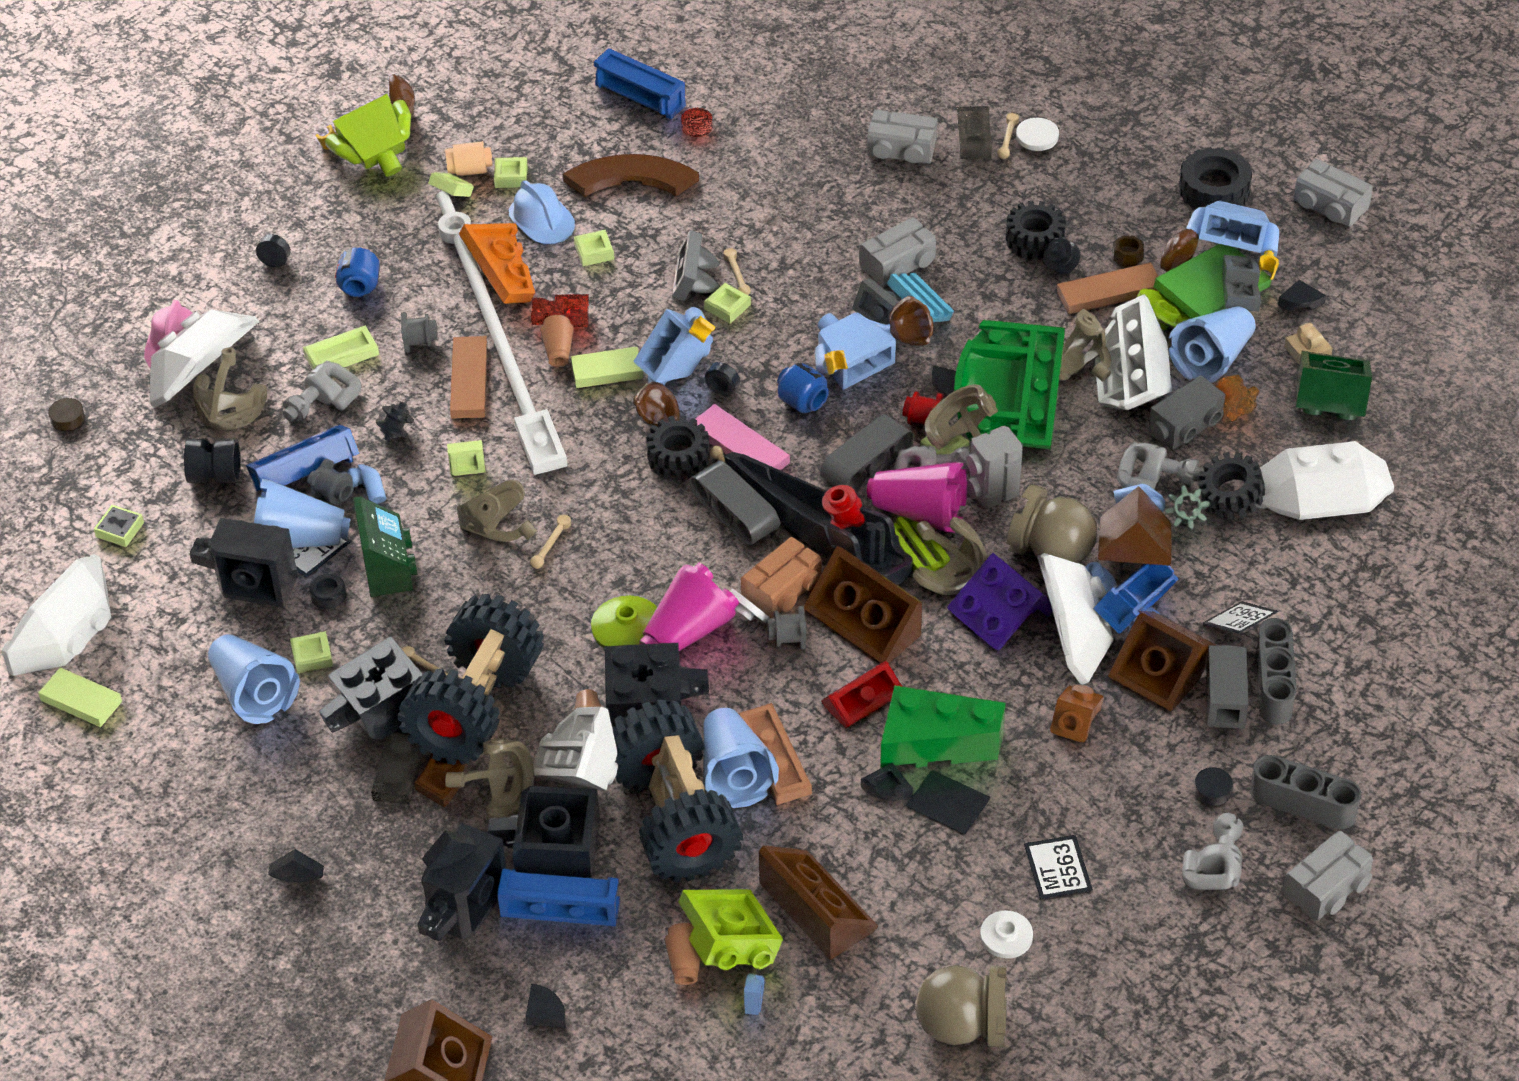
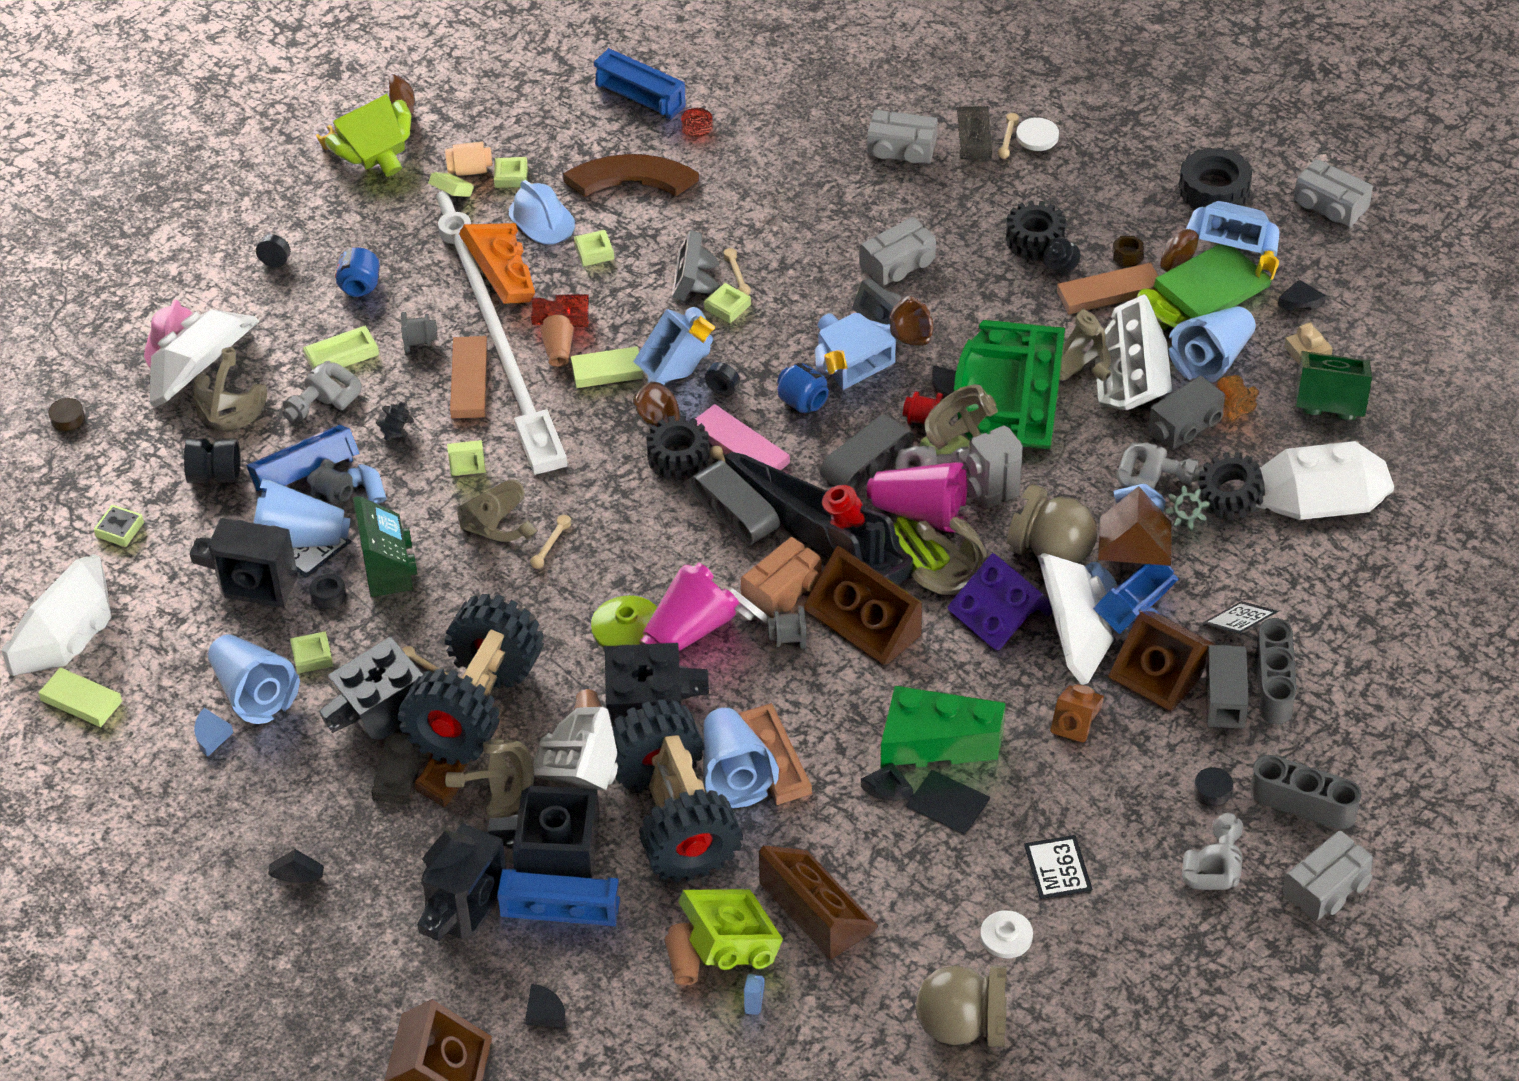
(211, 731): none -> medium blue tile
(862, 695): red slope -> none
(916, 287): medium azure tile -> none
(1241, 282): dark grey slope -> none

